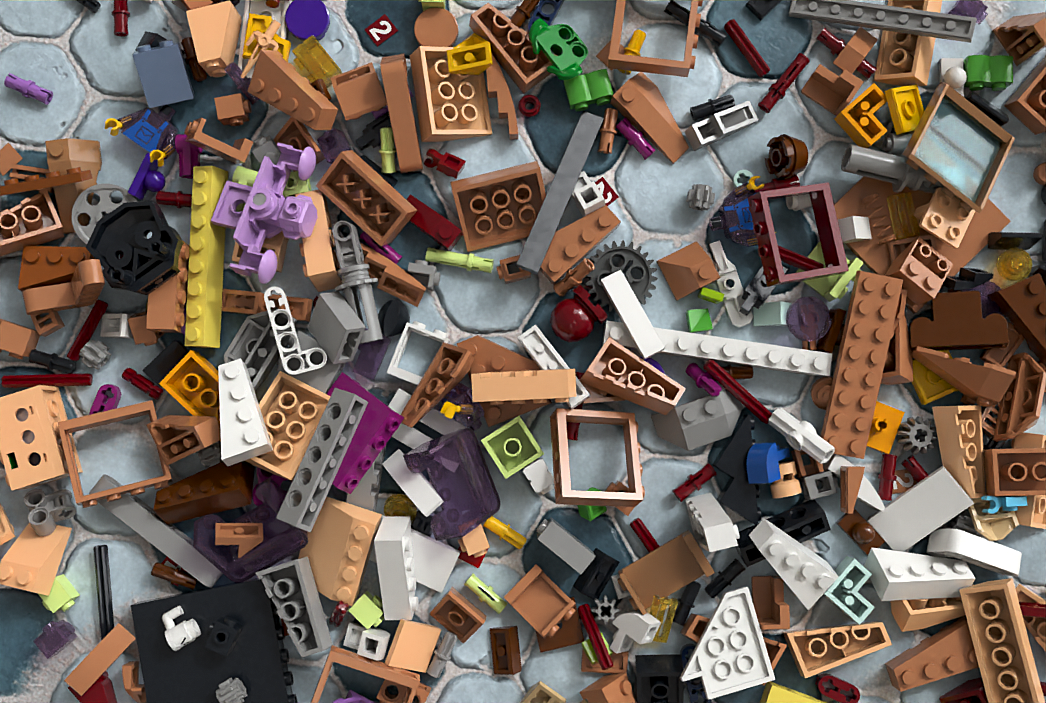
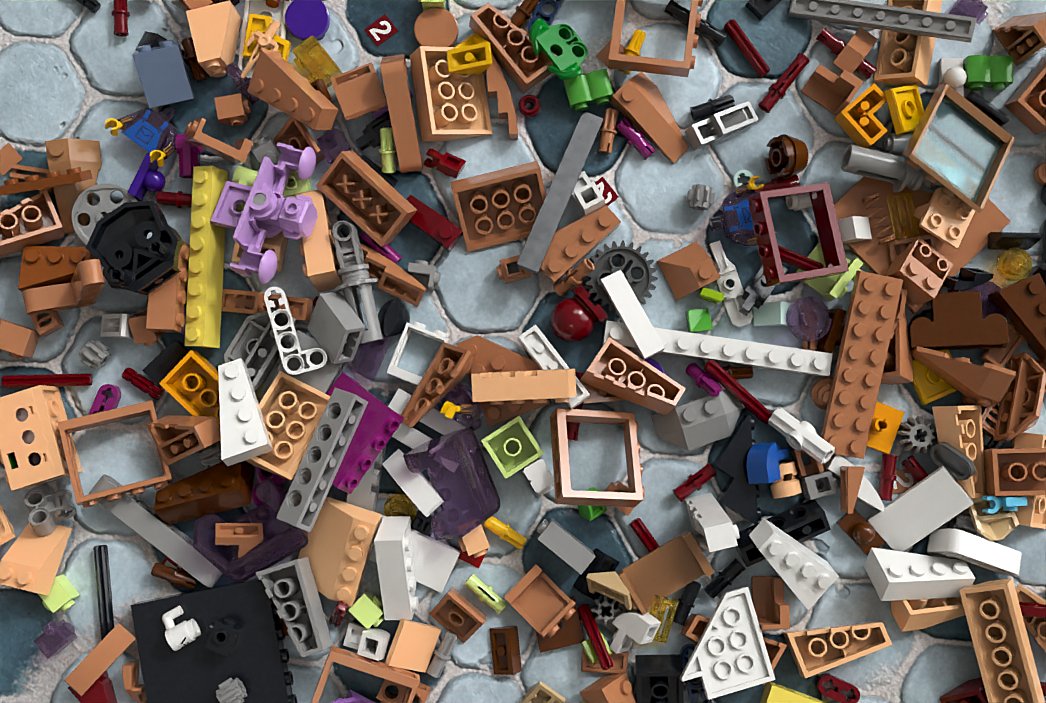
(28, 89): medium lavender pin -> none
(52, 361): black axle -> none
(88, 329): dark red axle -> none
(466, 261): yellowish green pin -> none
(609, 585): none -> tan slope
(844, 590): light aqua brick -> none
(935, 658): nougat wedge -> none
(953, 460): none -> dark grey tile

